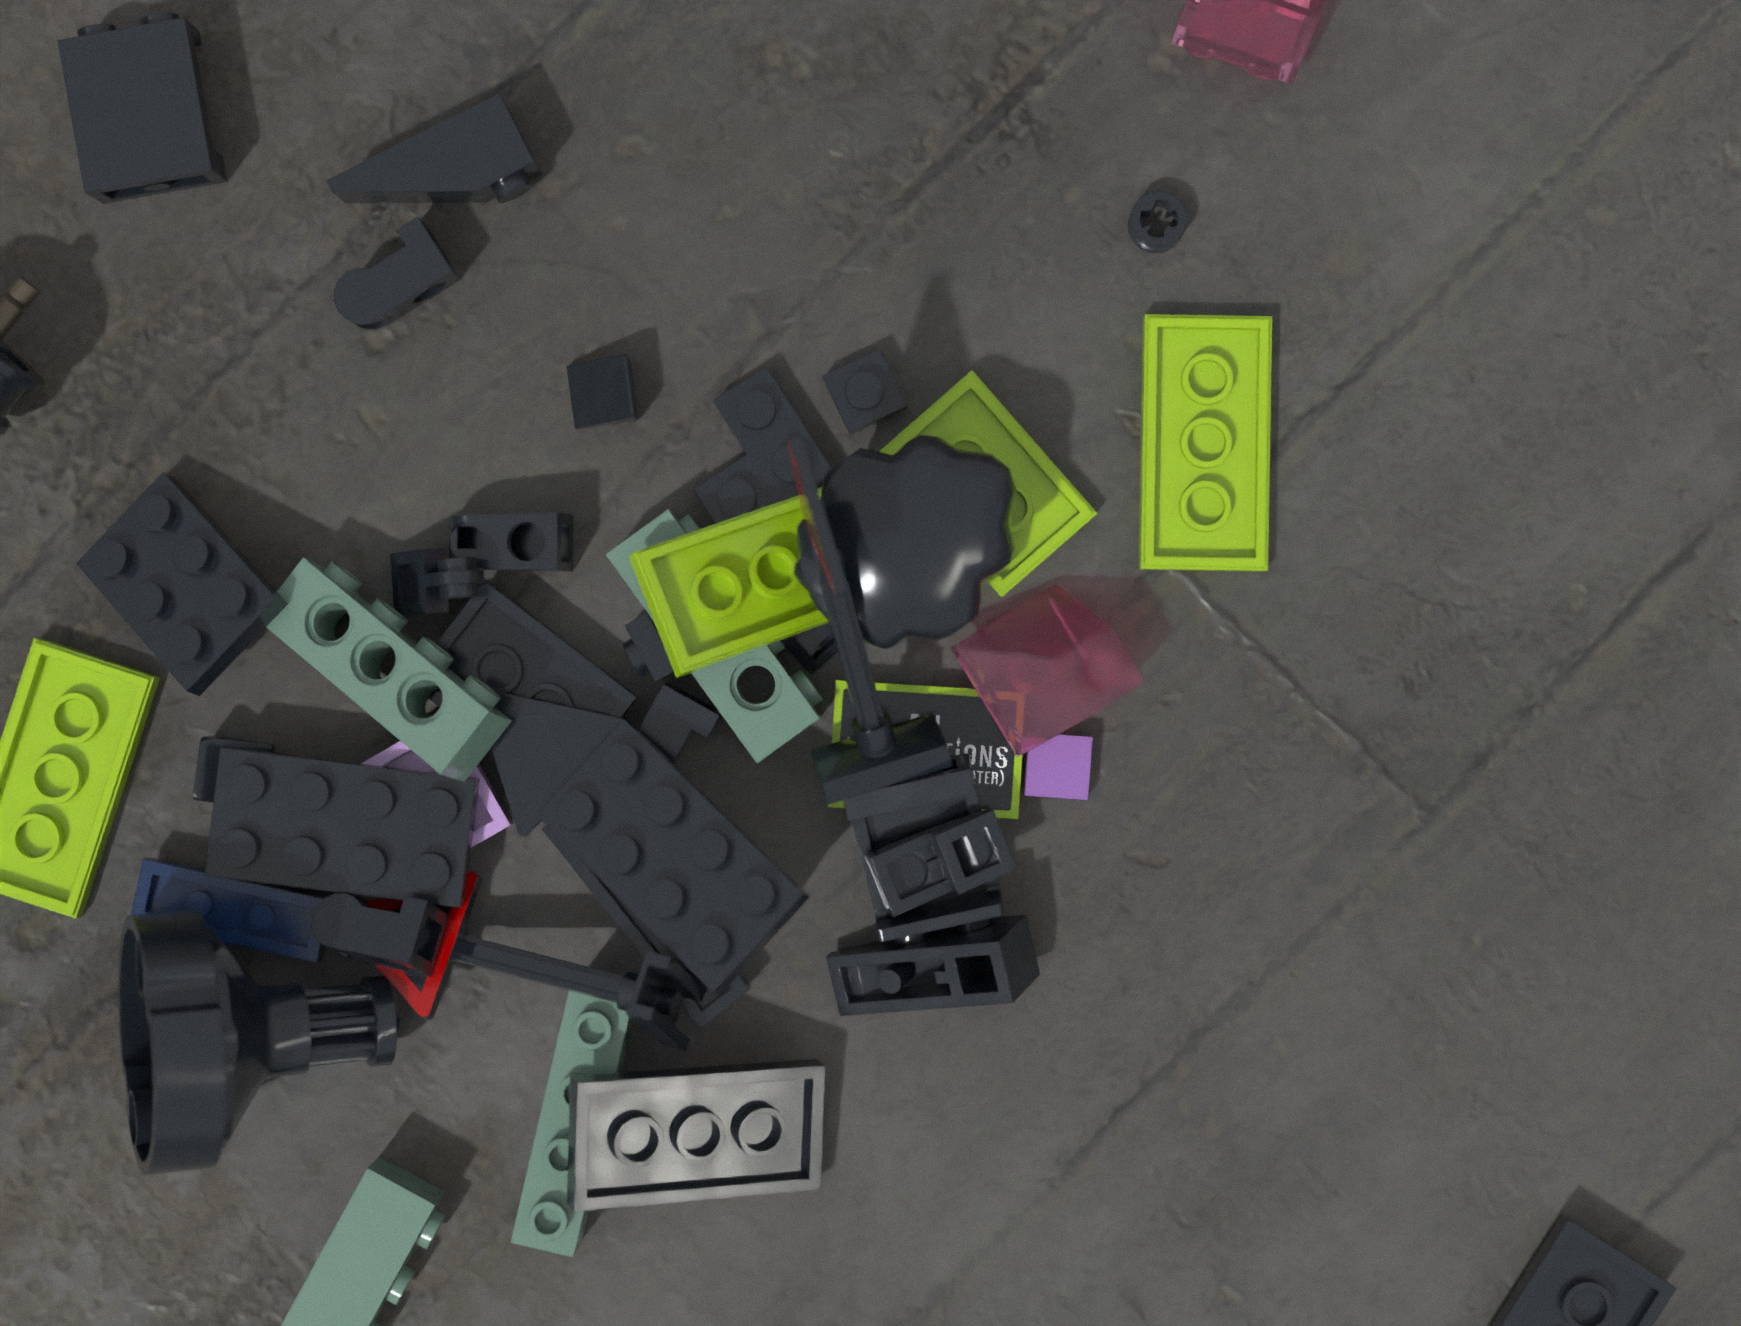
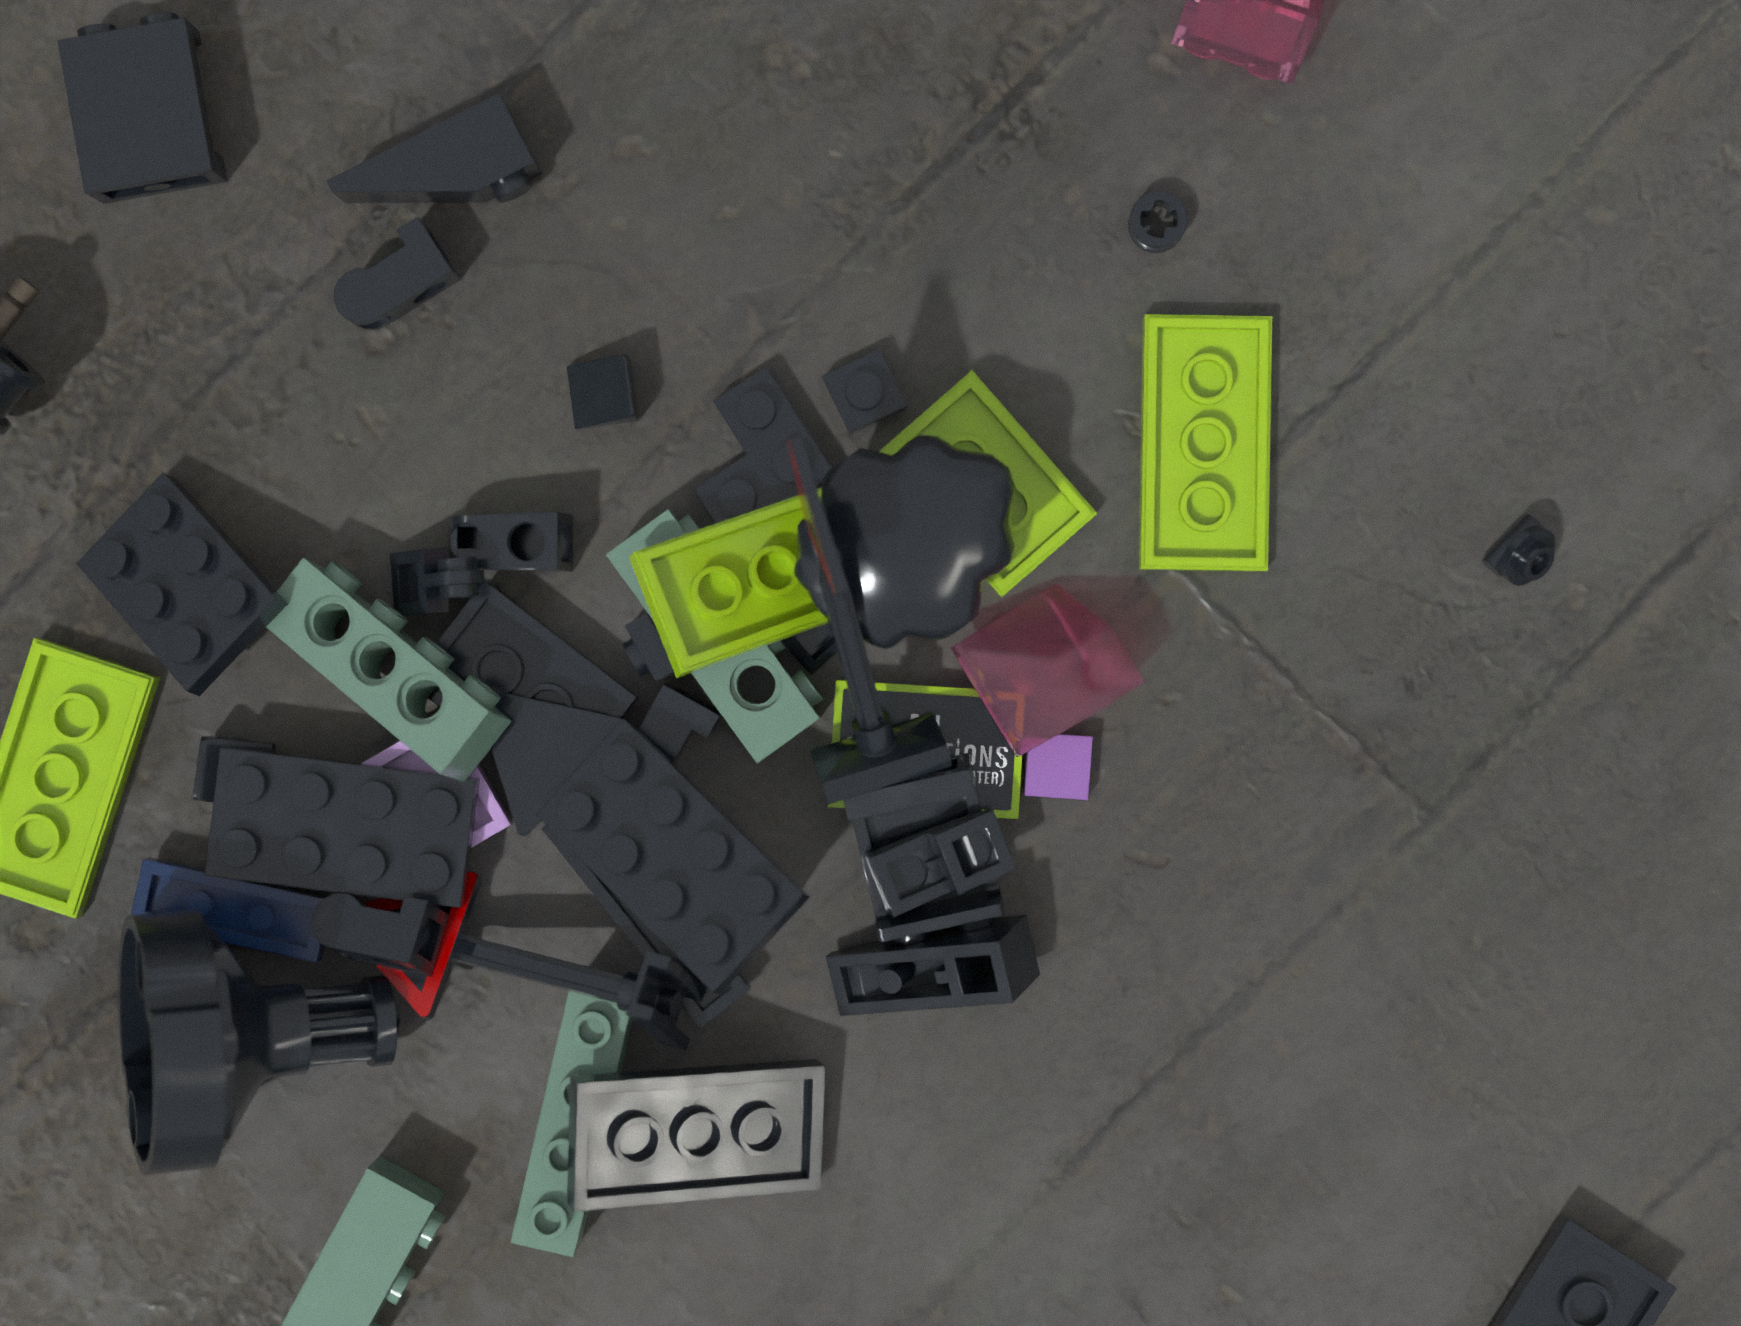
(1523, 553): none -> black plate

